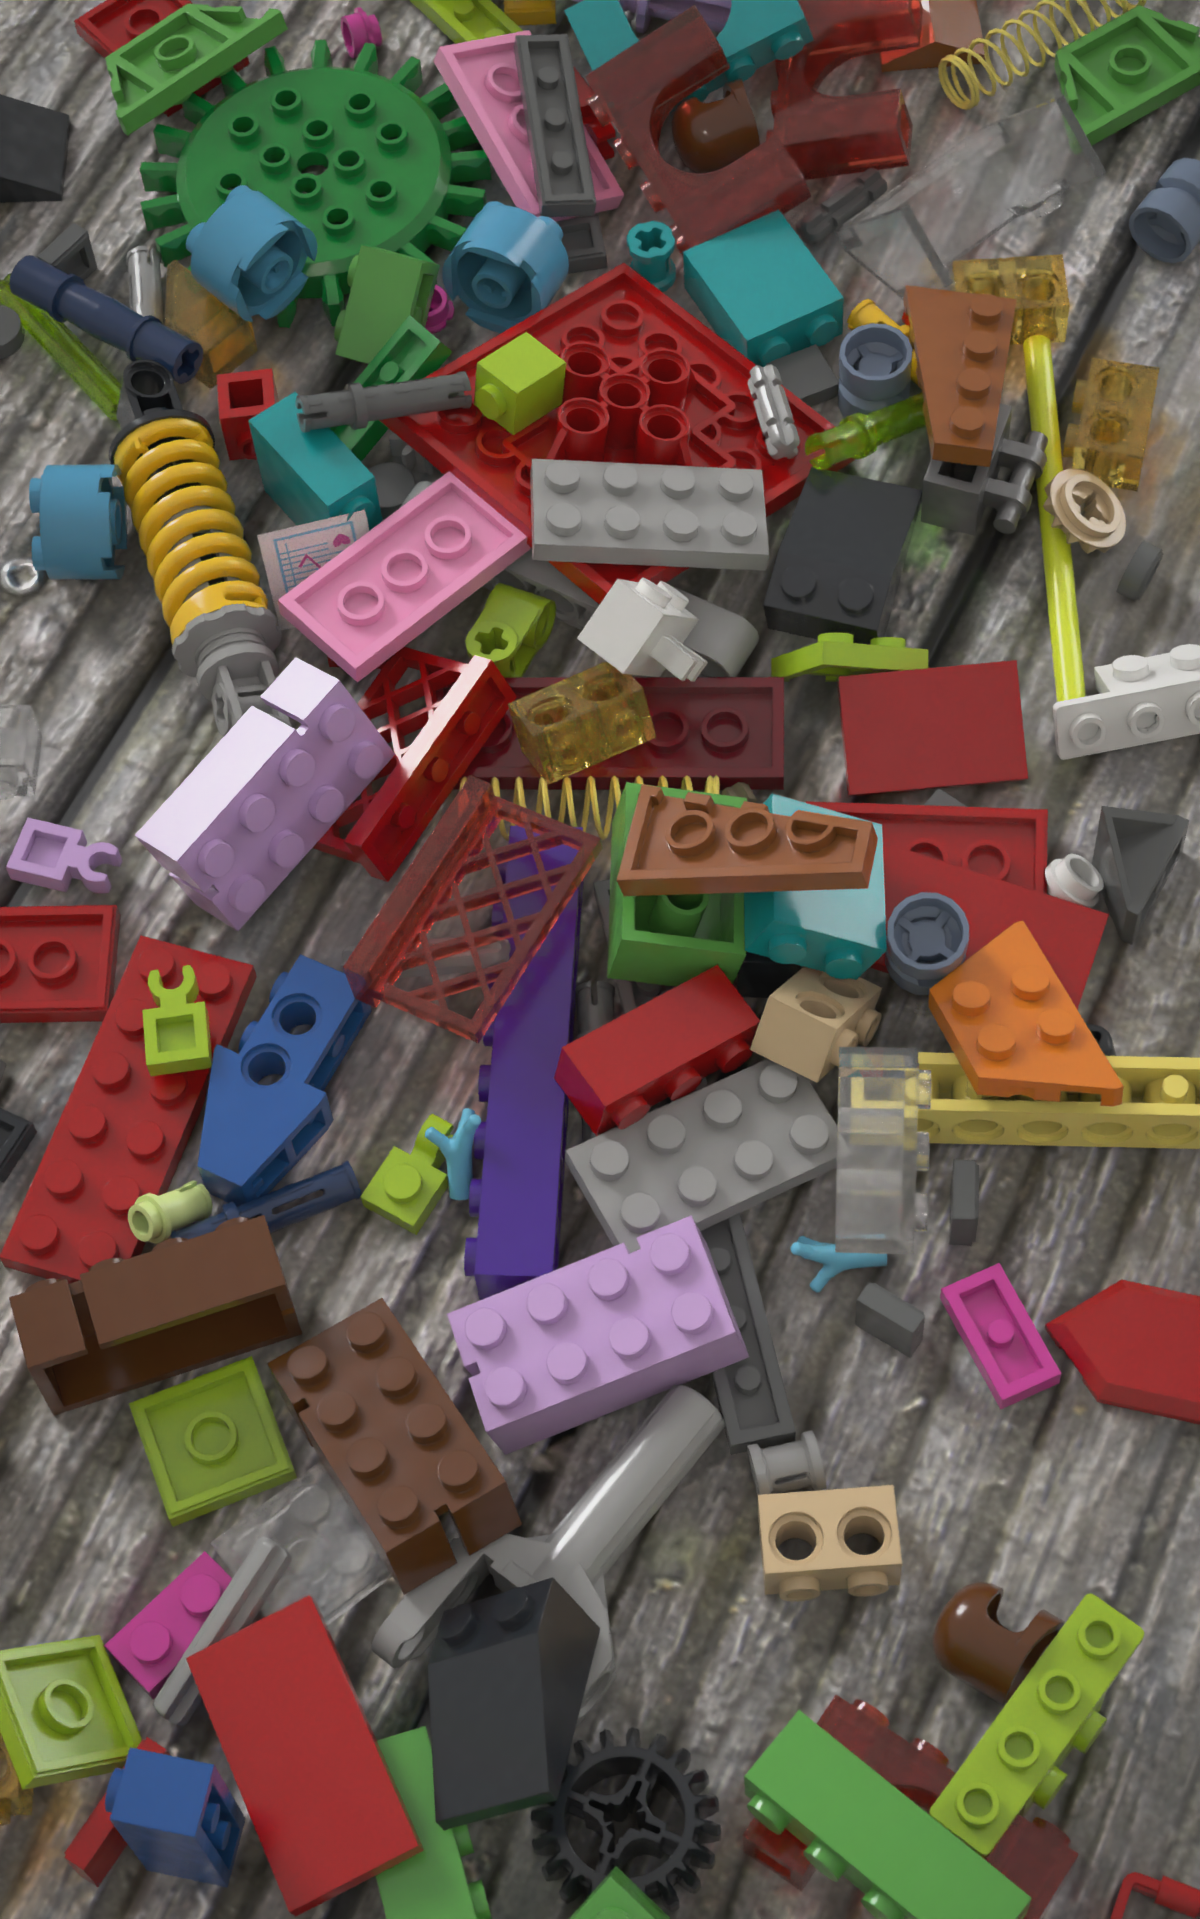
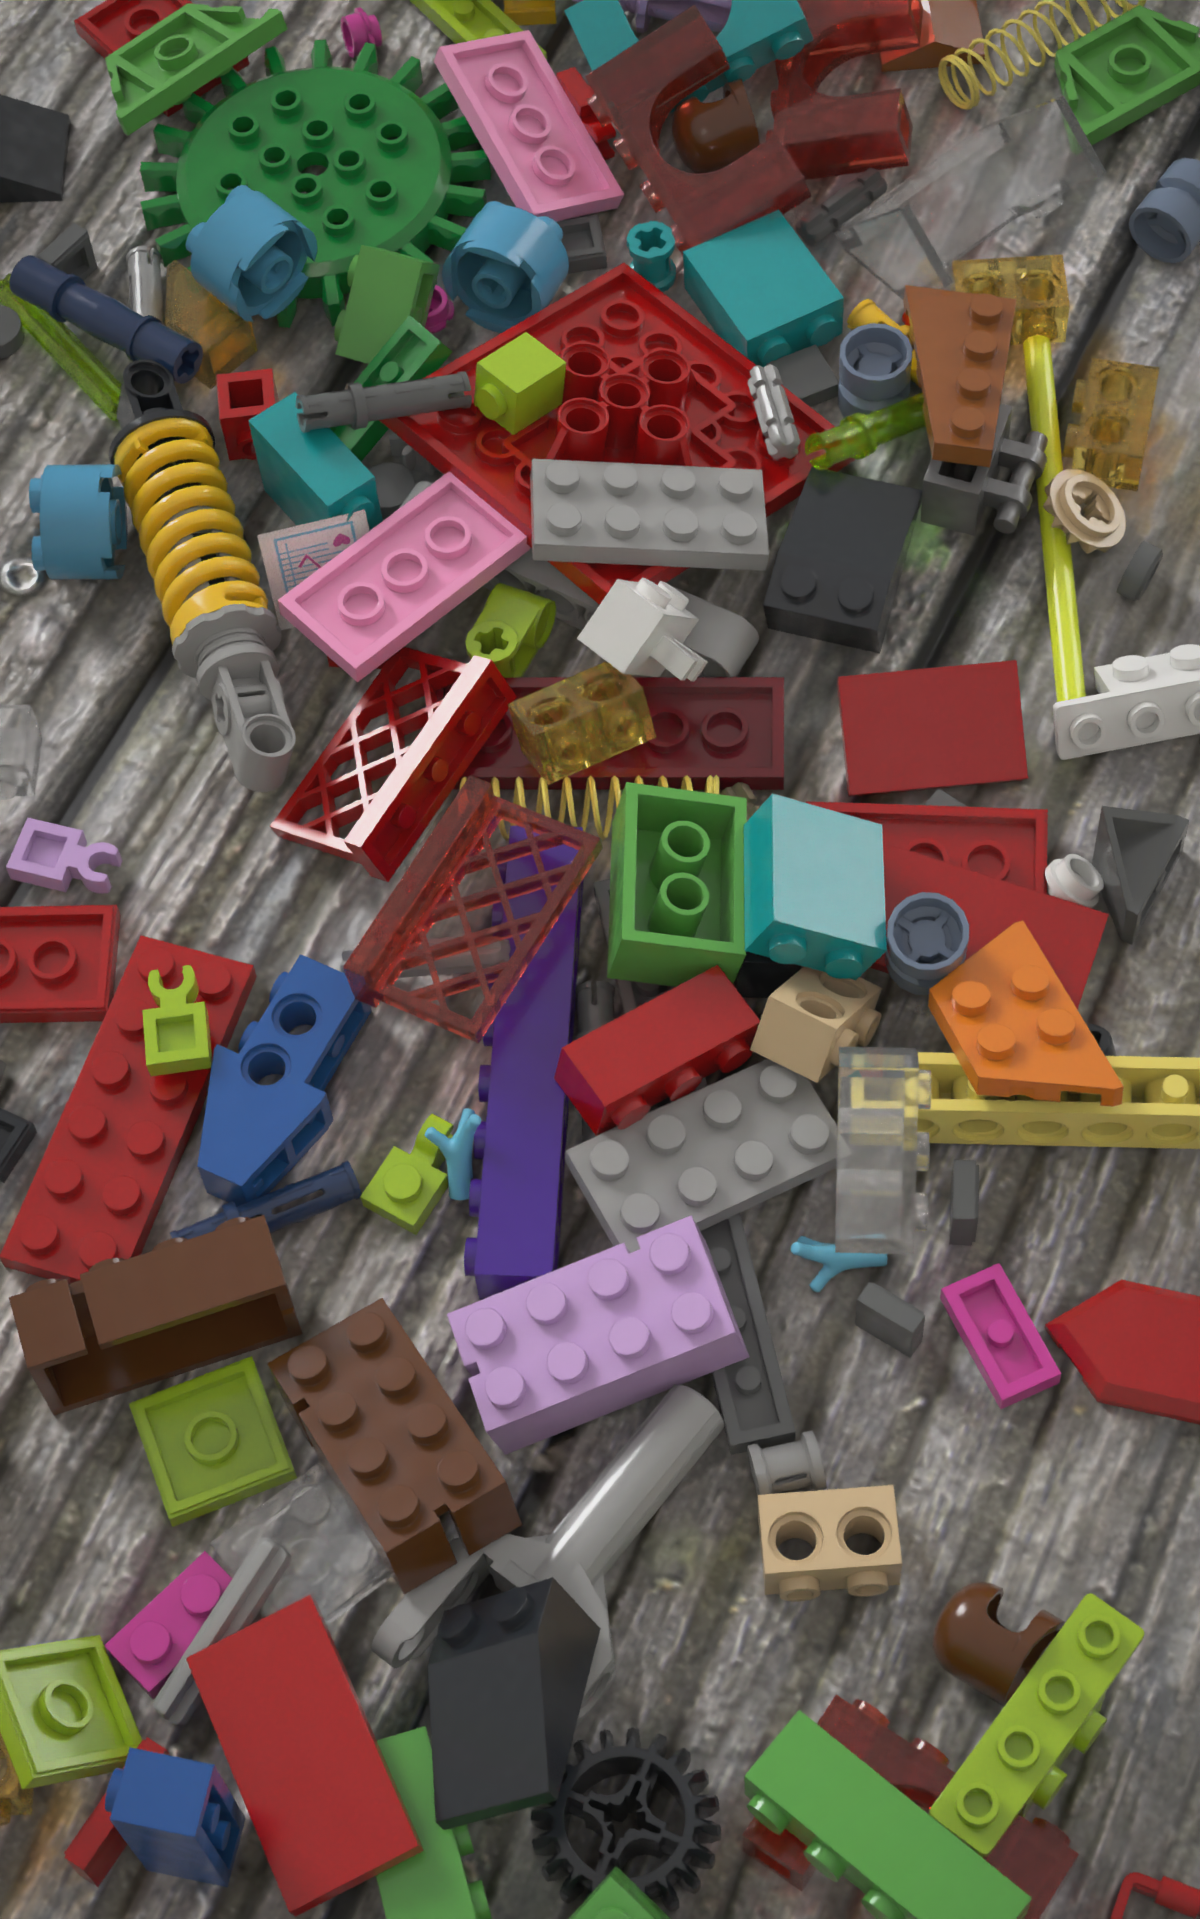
(156, 1216): yellowish green pin -> none
(266, 794): lavender piece -> none
(554, 126): dark grey tile -> none
(717, 848): dark orange wing -> none
(838, 656): lime wing -> none

